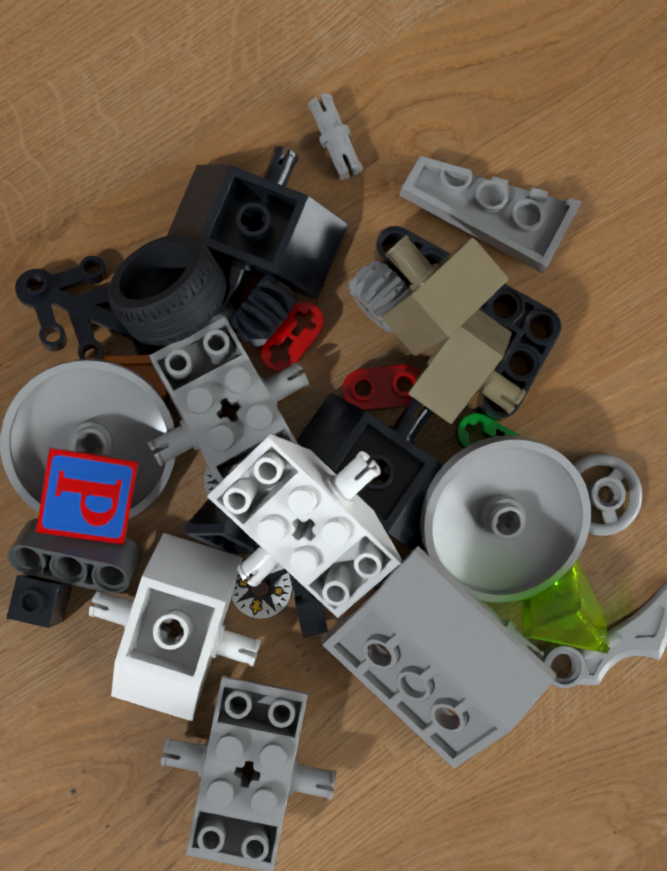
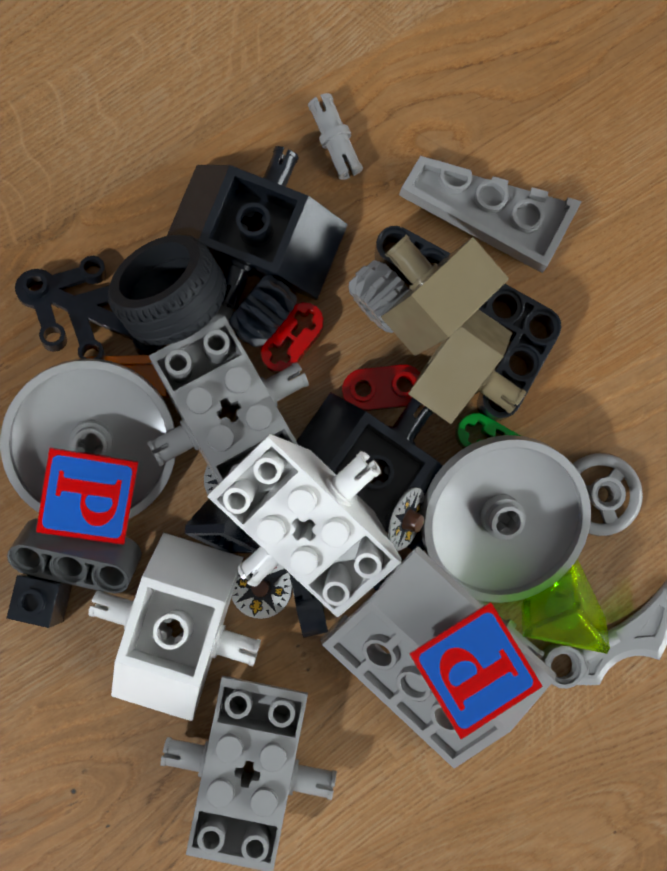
(406, 518): none -> piece
(475, 670): none -> piece

